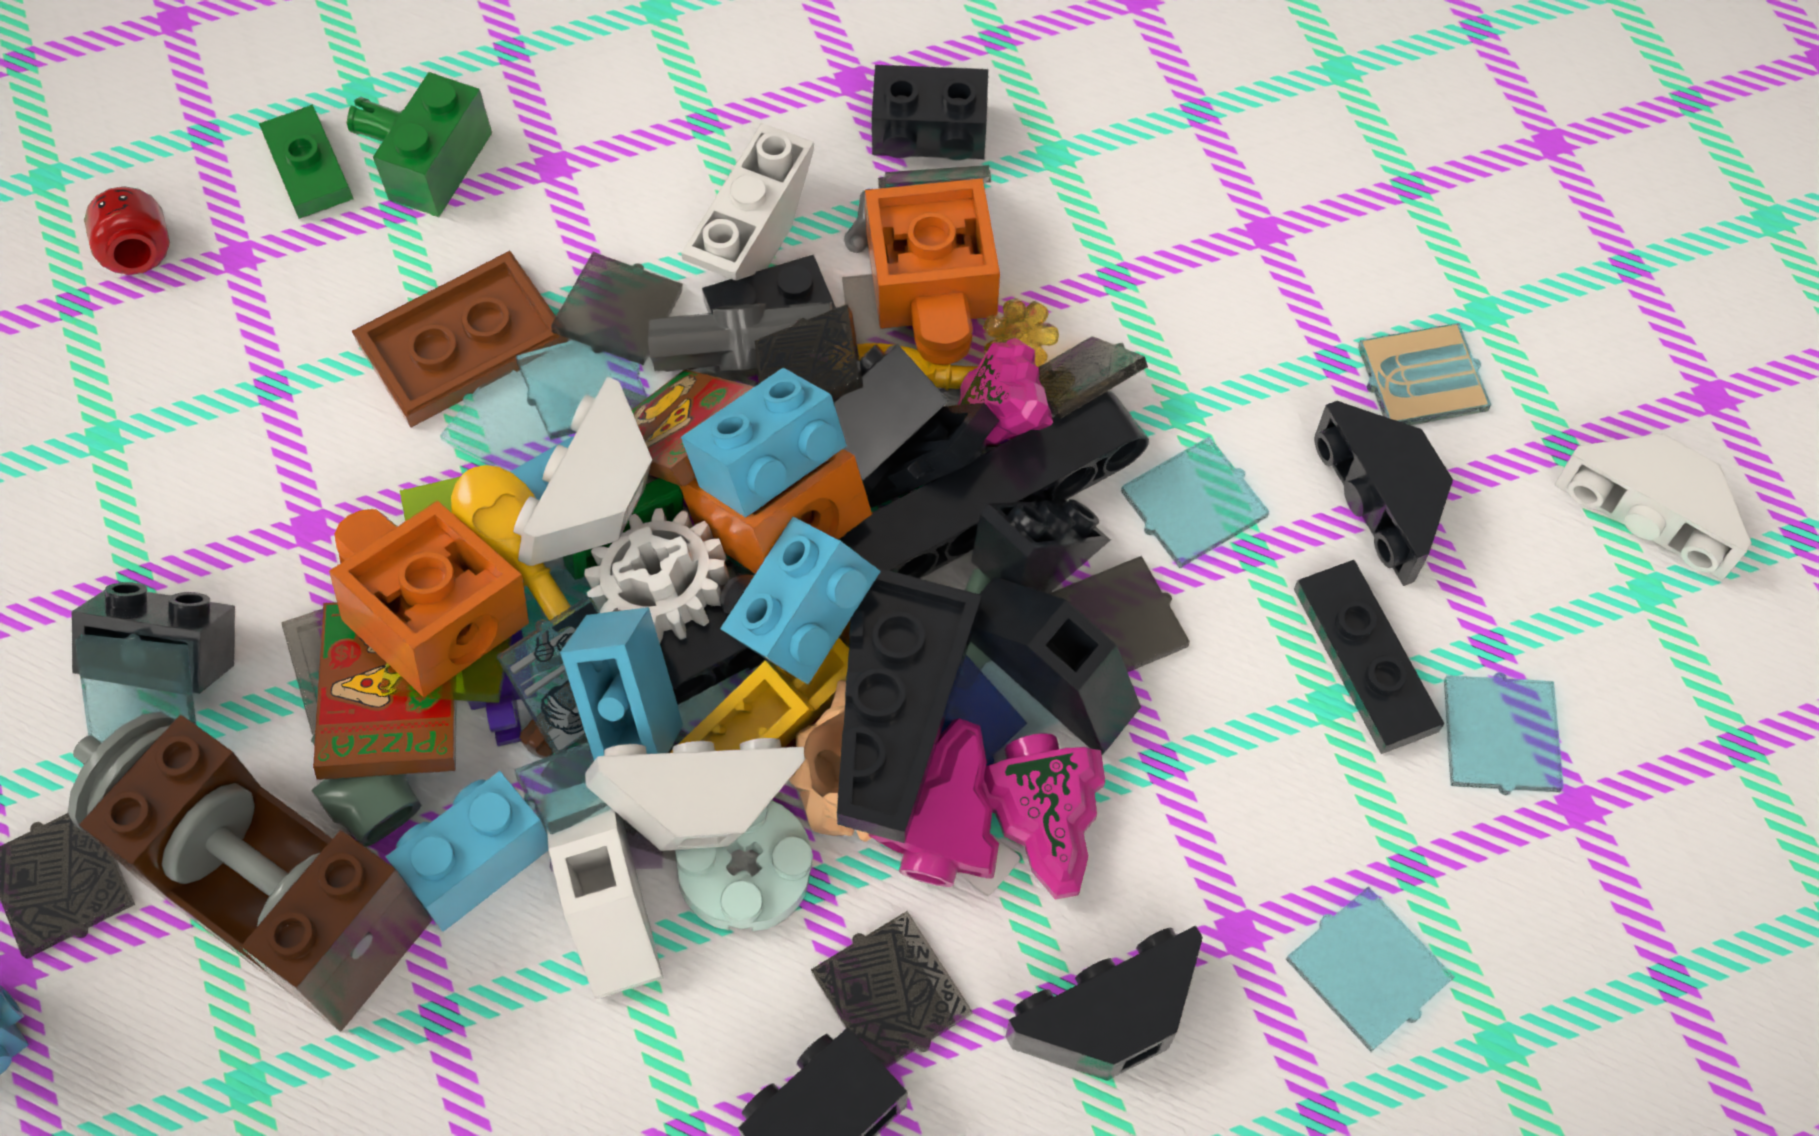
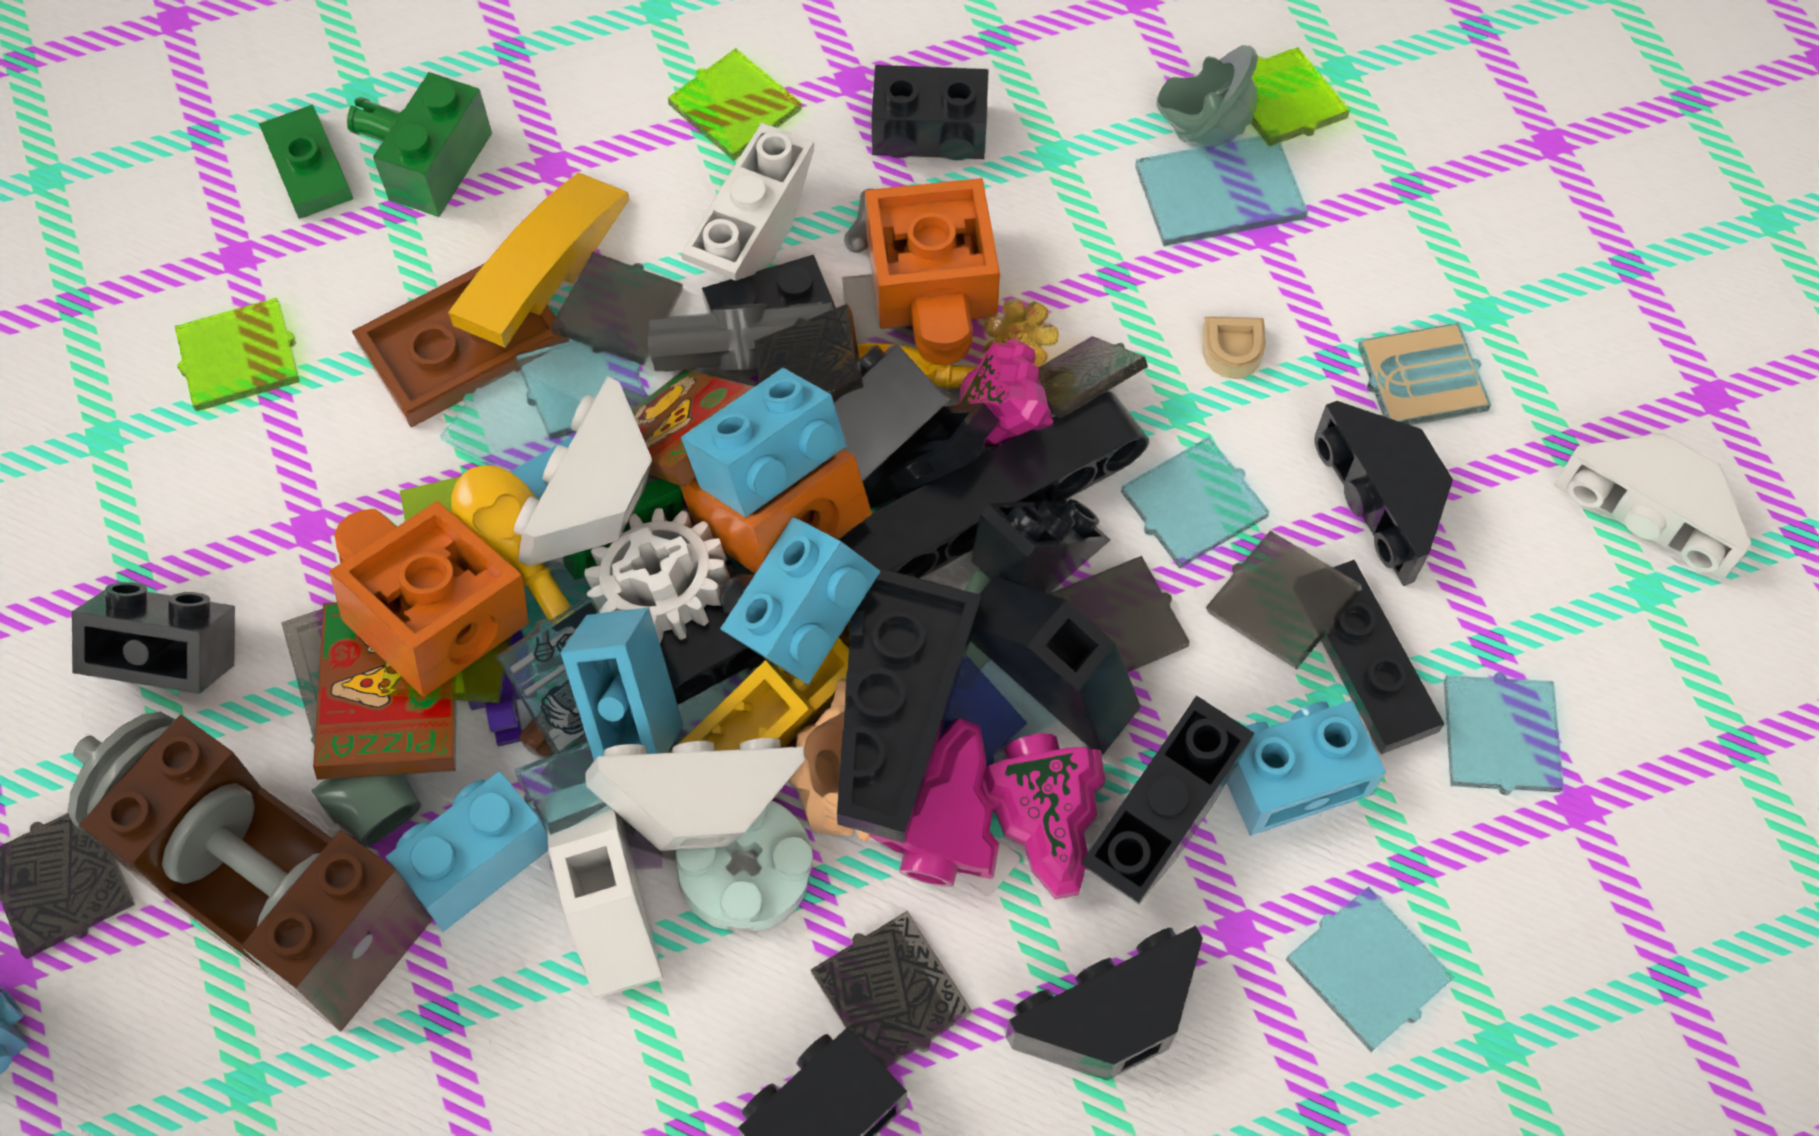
(126, 230): red head -> none
(130, 680): clear light blue piece -> none
(236, 354): none -> clear neon green piece
(537, 258): none -> yellow slope
(732, 101): none -> clear neon green piece
(928, 176): clear smoke piece -> none
(1168, 801): none -> black slope
(1215, 102): none -> sand green piece
(1220, 190): none -> clear light blue piece
(1233, 345): none -> tan tile
(1283, 599): none -> clear smoke piece
(1293, 98): none -> clear neon green piece
(1304, 766): none -> medium azure brick

